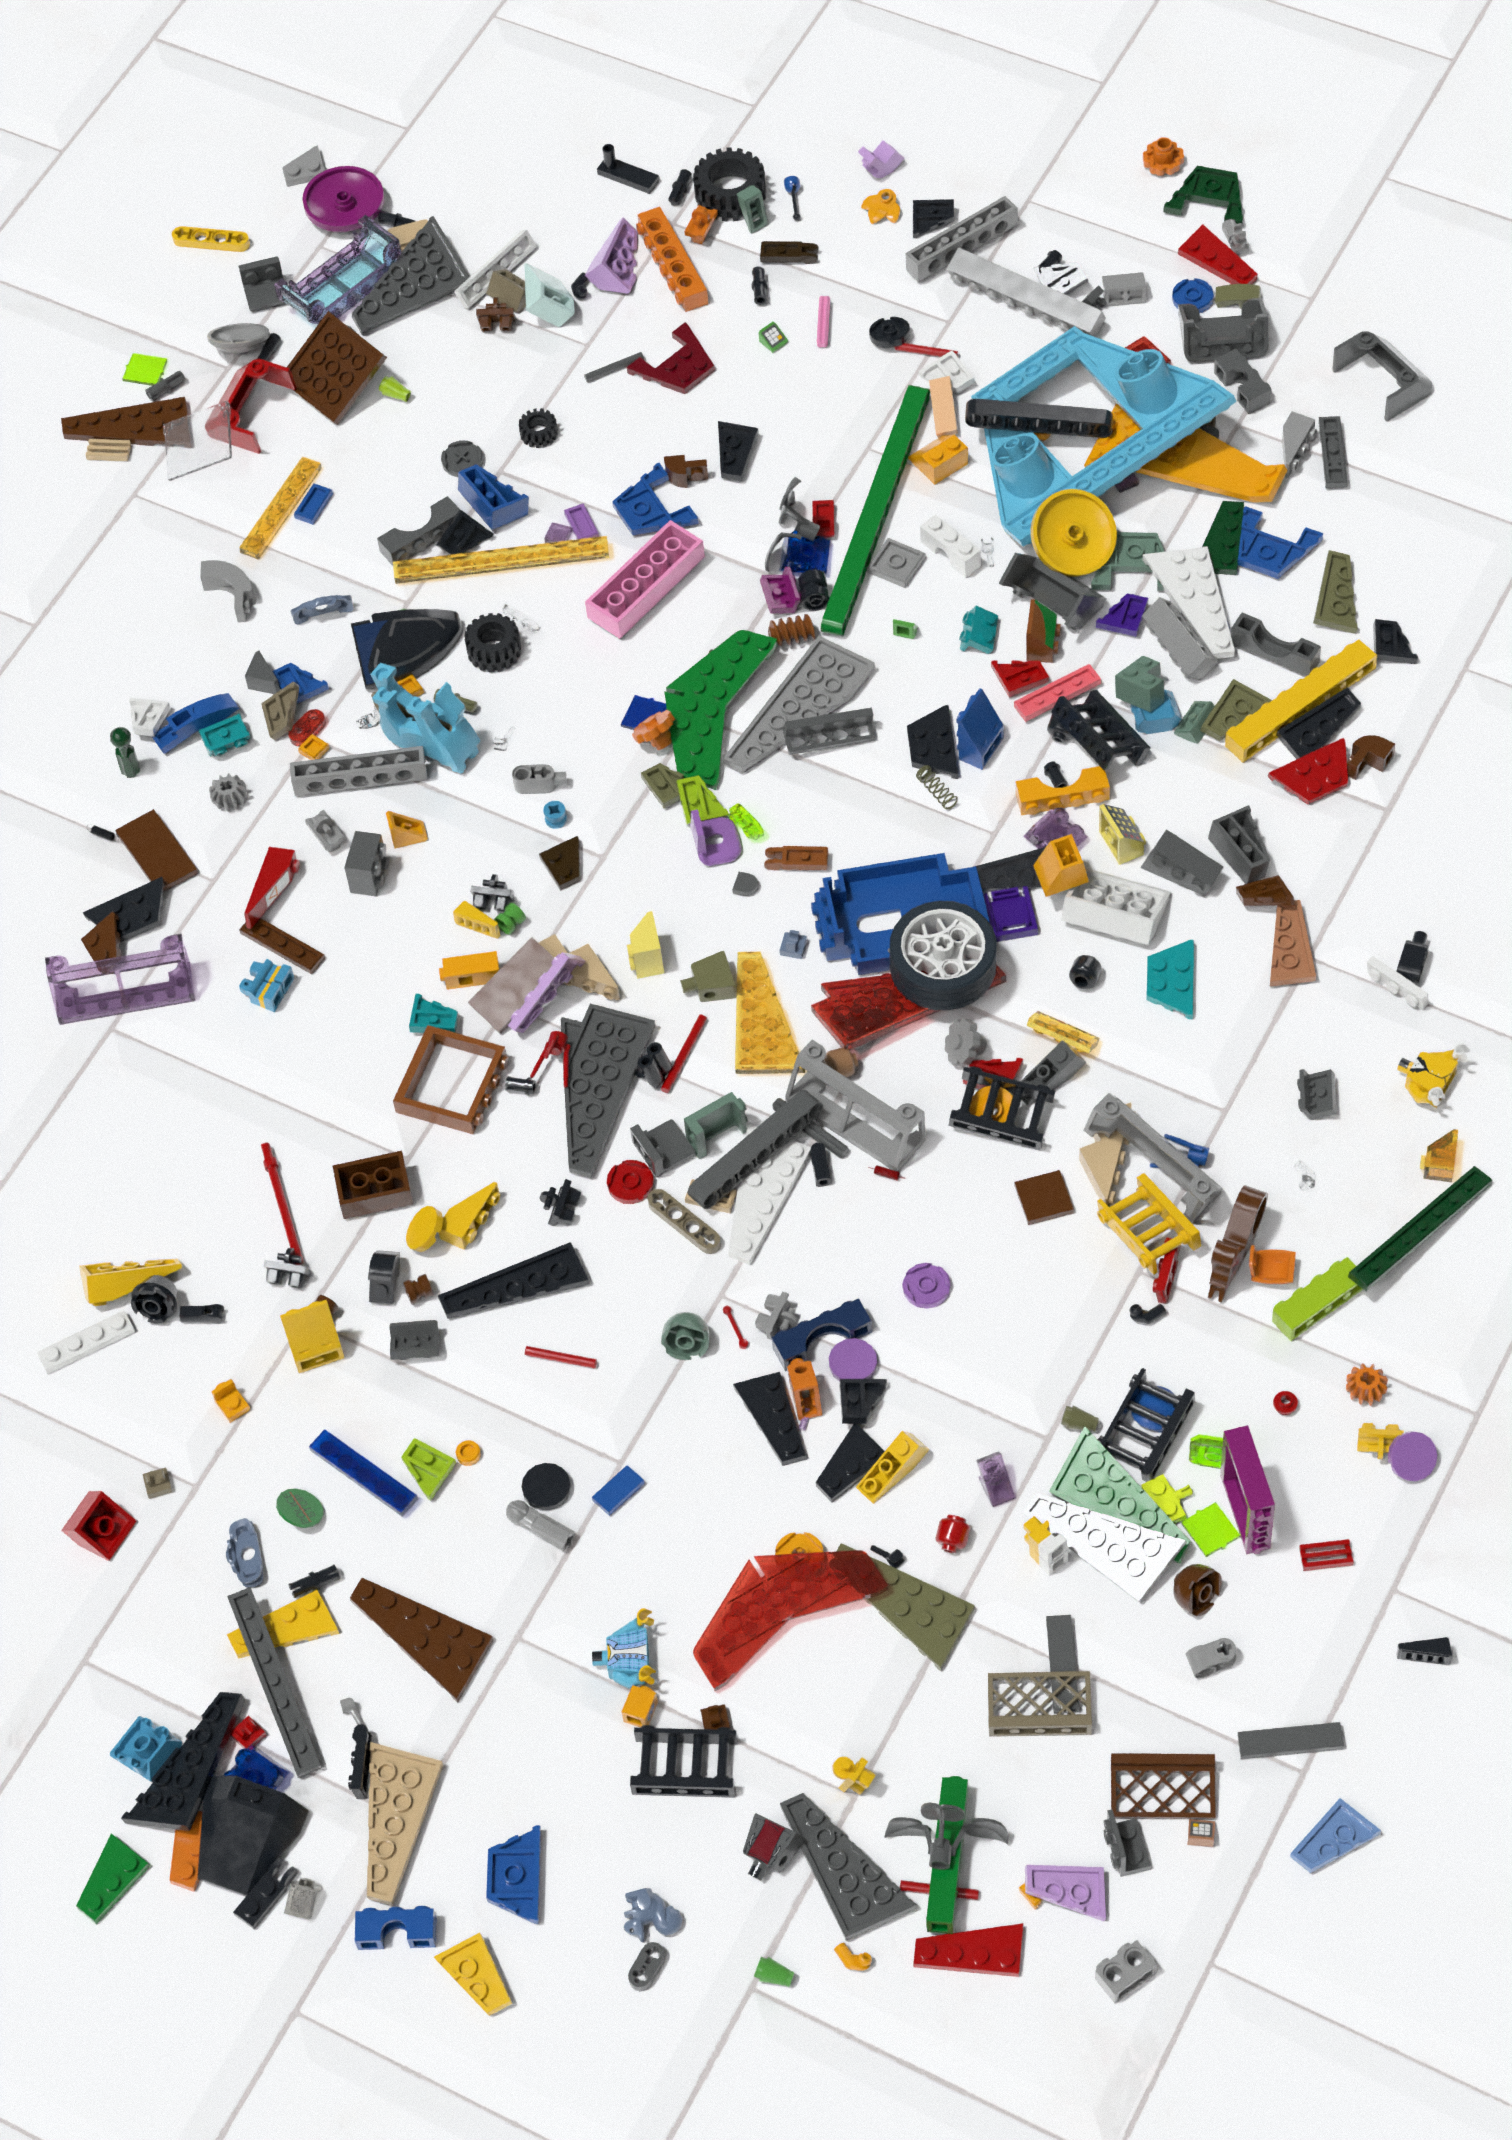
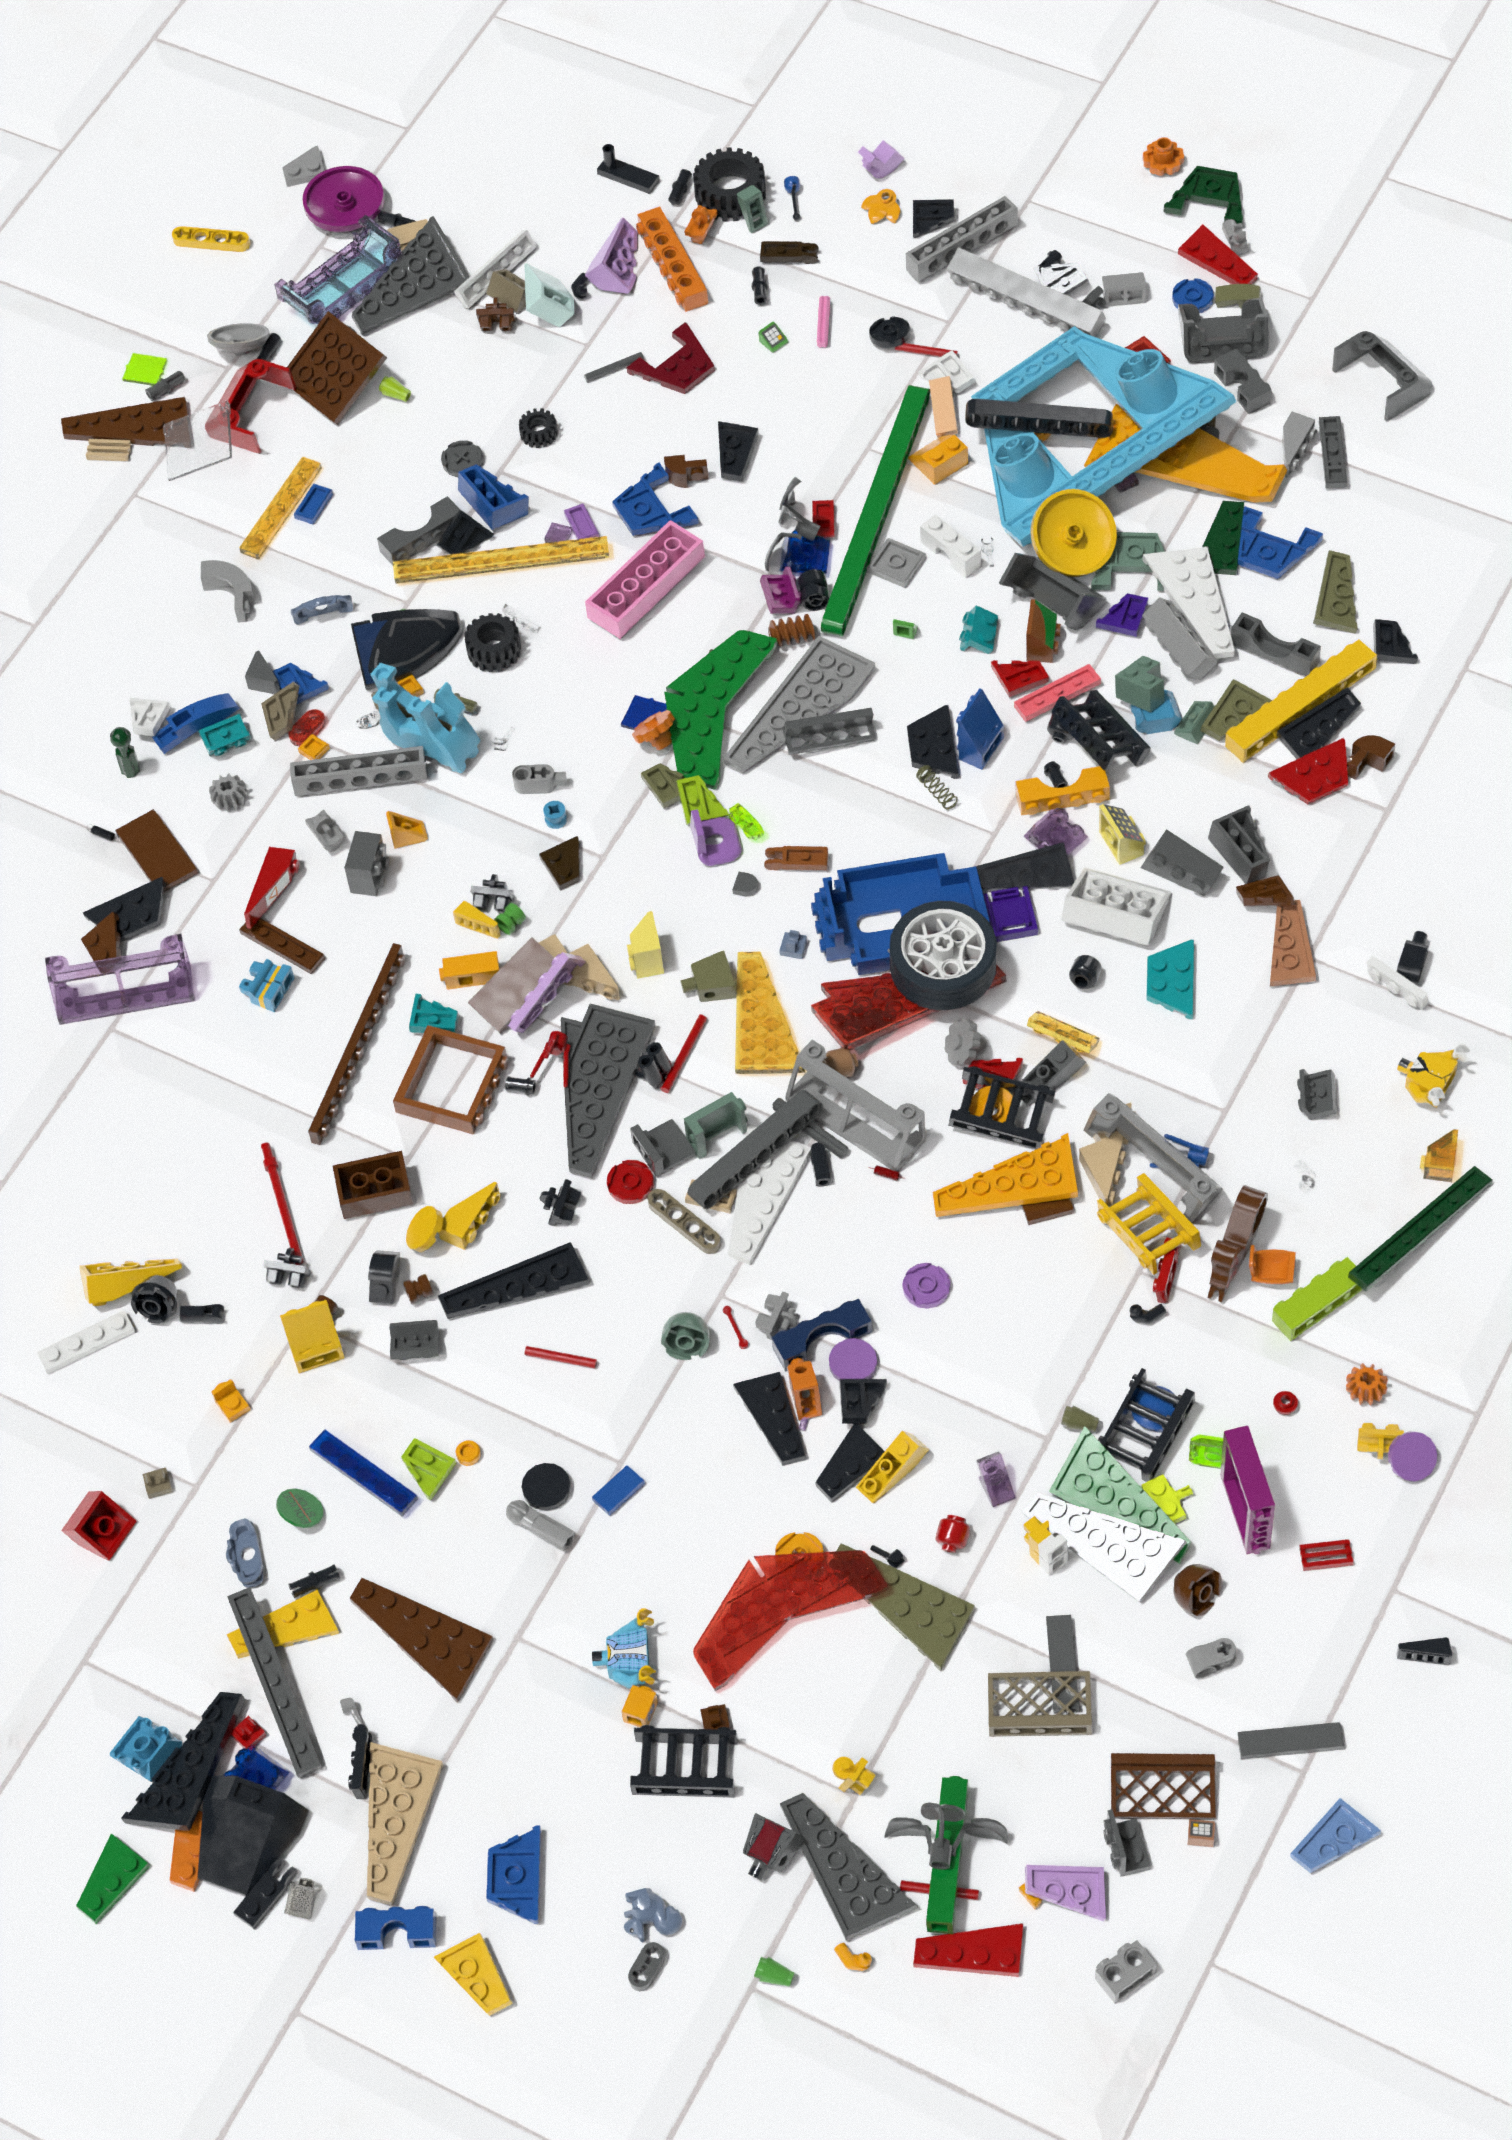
(259, 281): dark grey bracket -> none
(355, 1048): none -> reddish brown plate
(1020, 1180): none -> light orange wing
(1060, 866): light orange slope -> none
(1210, 1529): clear neon green piece -> none

